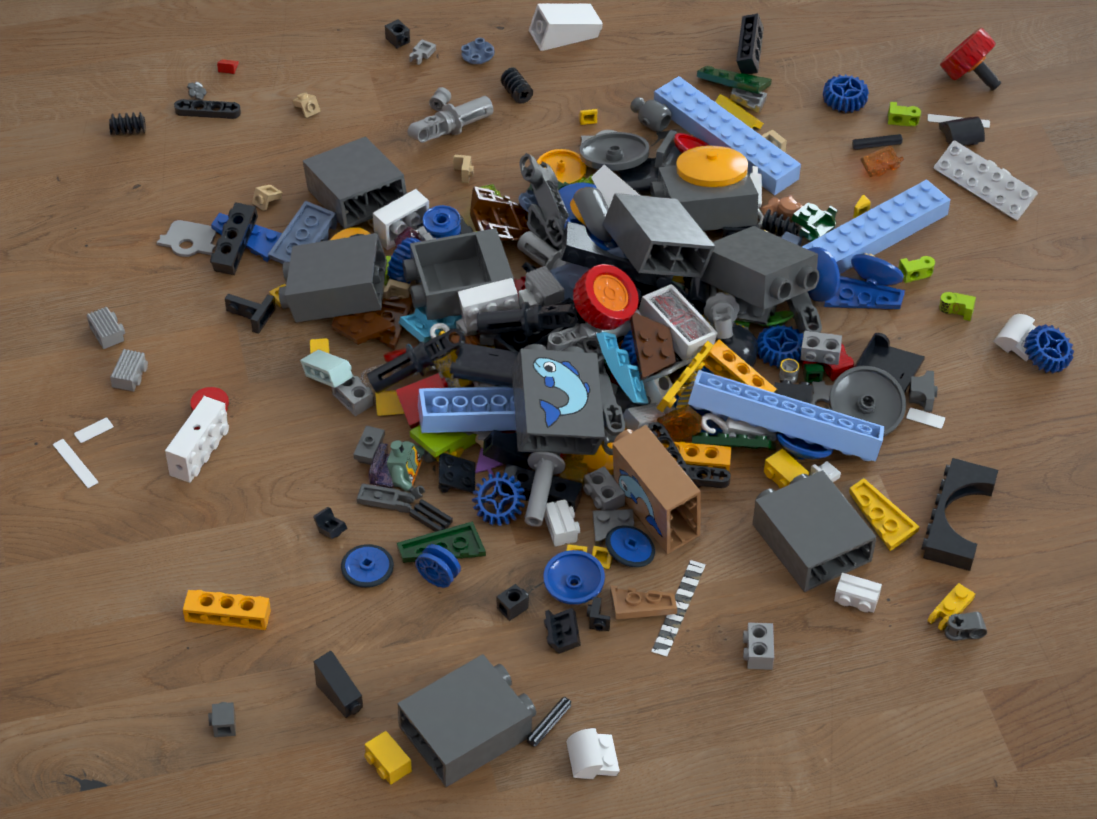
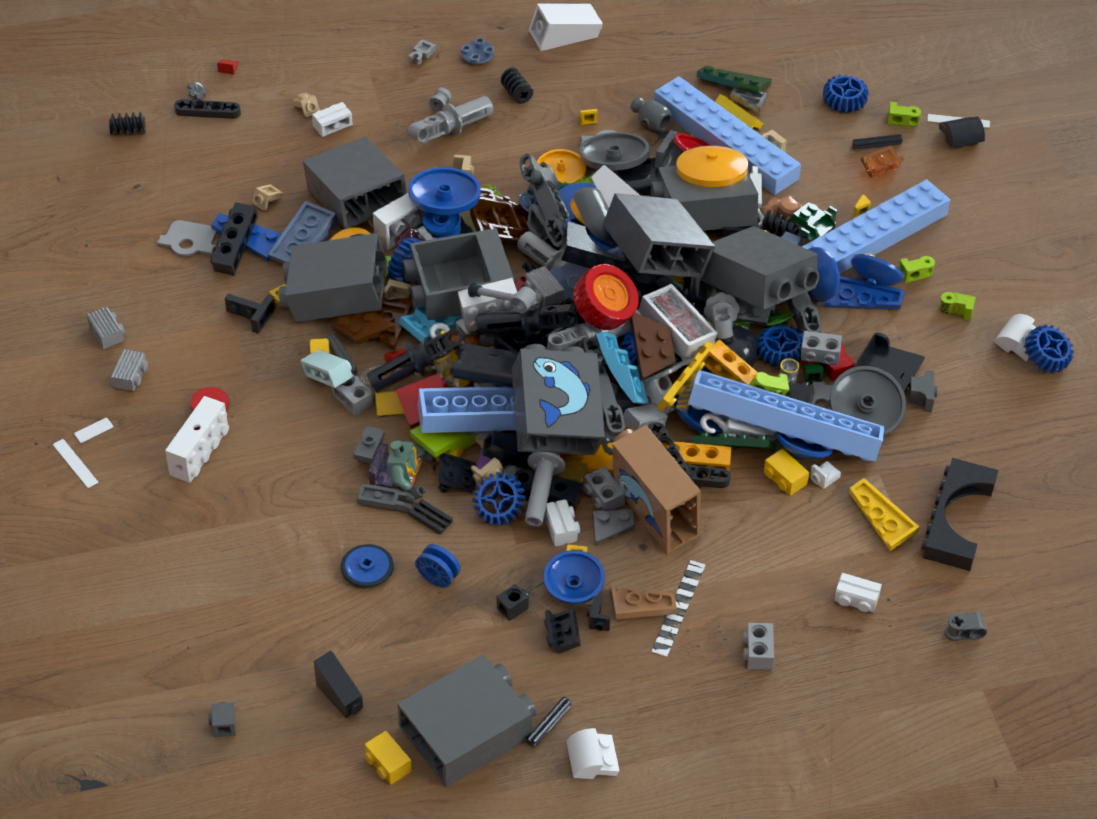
(226, 609): light orange brick -> none
(328, 524): black bracket -> none
(332, 119): none -> white brick
(340, 351): none -> dark grey axle
(397, 33): black brick -> none
(444, 191): none -> blue dish
(460, 540): dark green wing -> none
(490, 468): none -> tan bracket
(519, 301): none -> light grey piece
(603, 556): yellow slope -> none
(630, 546): blue wheel -> none
(681, 423): clear orange bracket -> none
(750, 44): black brick -> none
(771, 383): none -> lime leg
(813, 530): dark grey brick -> none
(925, 417): white sticker -> none
(952, 604): yellow hinge -> none
(970, 56): red wheel -> none
(985, 180): white bracket -> none

